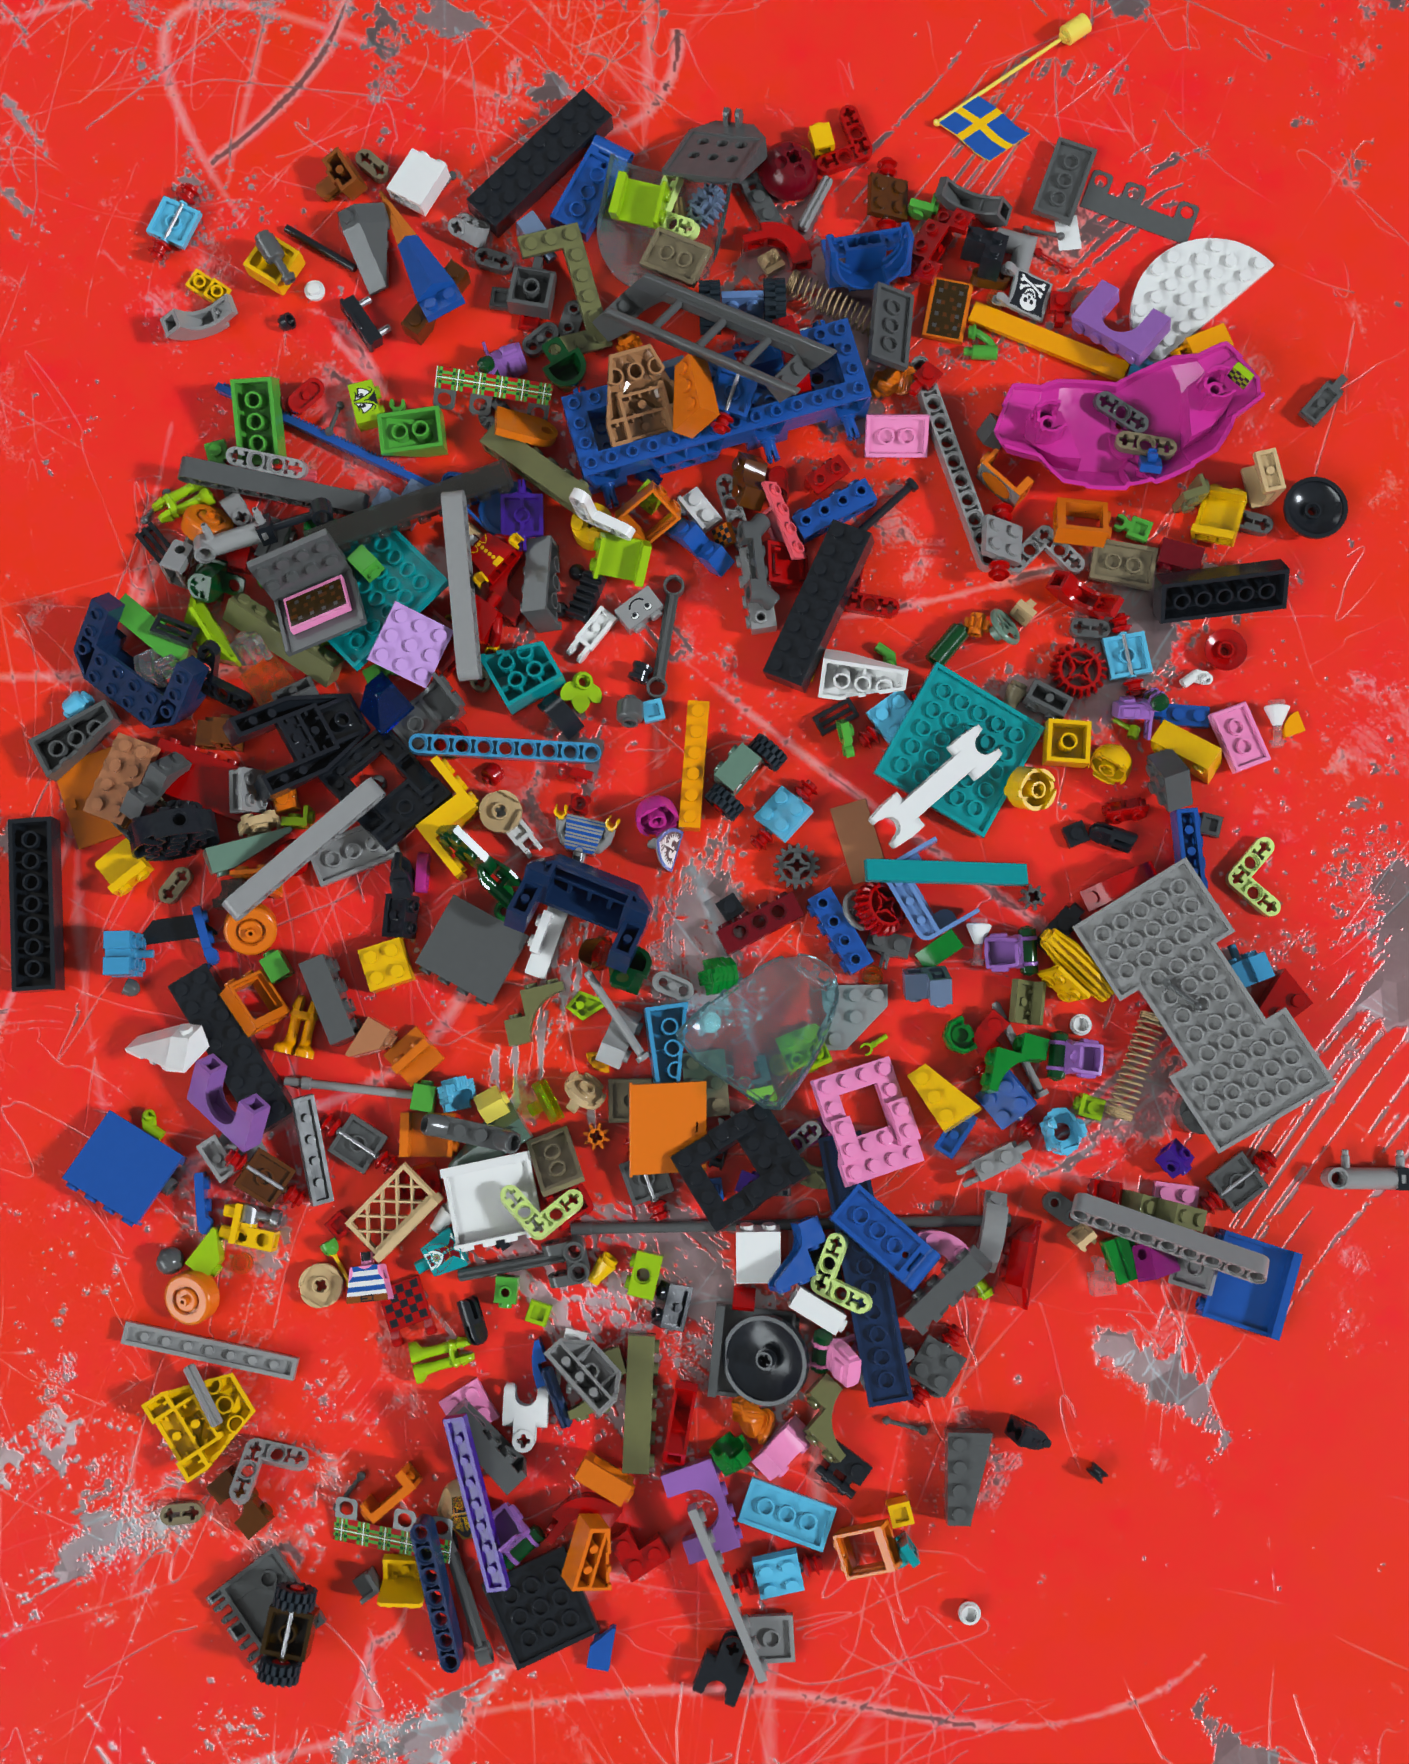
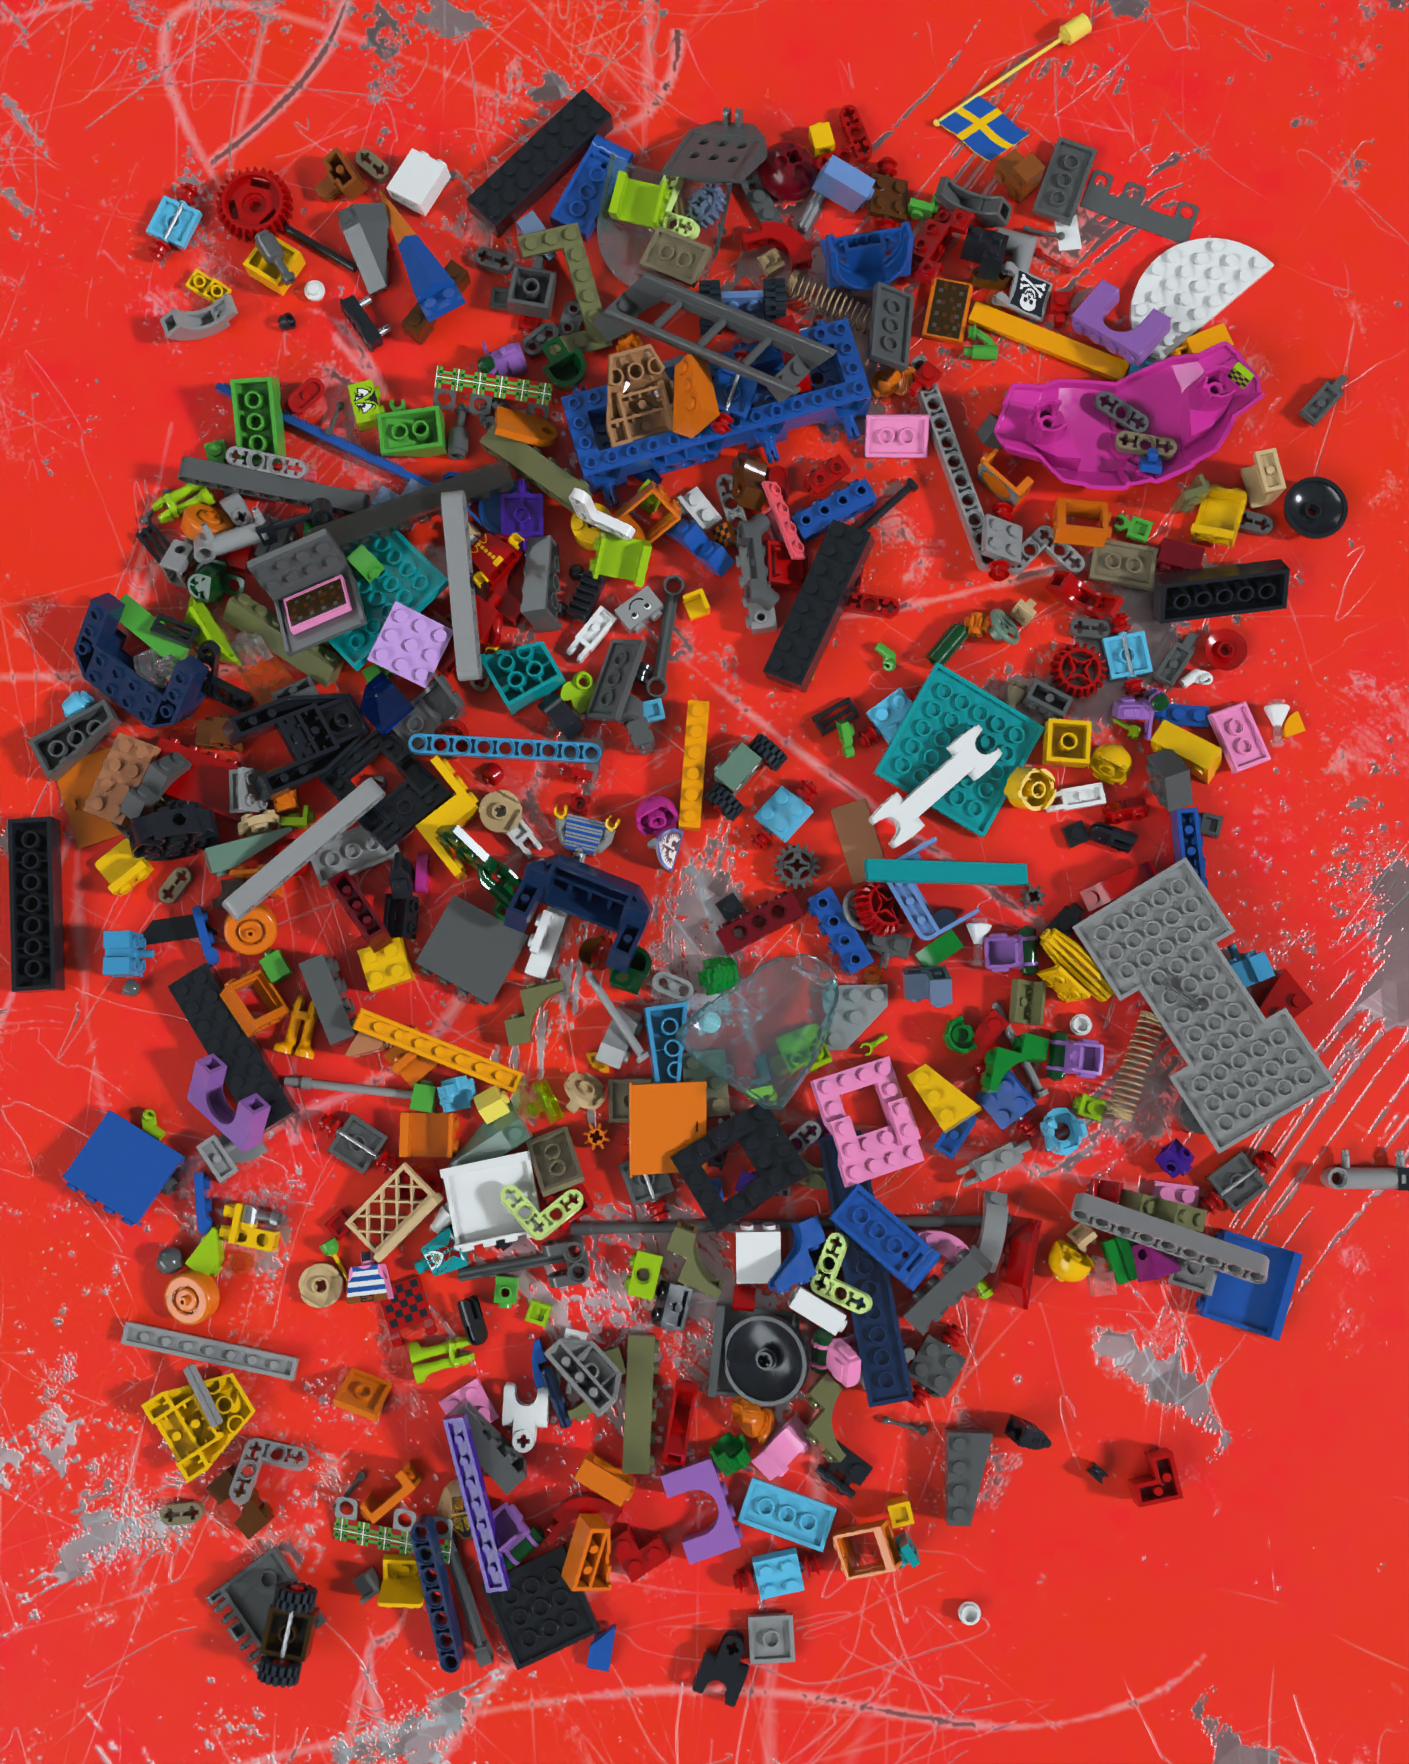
(171, 1047): white wedge -> none
(245, 195): none -> red gear
(264, 1177): reddish brown plate -> none
(312, 1150): plate -> none
(360, 911): none -> dark red brick
(362, 1394): none -> orange bracket
(437, 1050): none -> light orange tile
(459, 436): none -> dark grey piece
(469, 229): light grey piece -> none
(471, 1132): dark grey plate -> none
(584, 1005): lime piece -> none
(603, 1267): yellow cone -> none
(615, 680): none -> dark grey plate
(641, 736): none -> dark grey brick
(693, 1271): none -> olive arch
(696, 604): none -> yellow panel
(732, 1600): light grey plate -> none
(844, 184): none -> medium blue brick
(856, 675): white wedge -> none
(1019, 174): none -> dark orange brick
(1061, 1210): dark grey plate -> none
(1068, 1263): none -> yellow cylinder
(1079, 797): none -> white hinge
(1160, 1484): none -> red brick
(1175, 661): none -> dark grey hinge
(1247, 881): yellowish green beam -> none

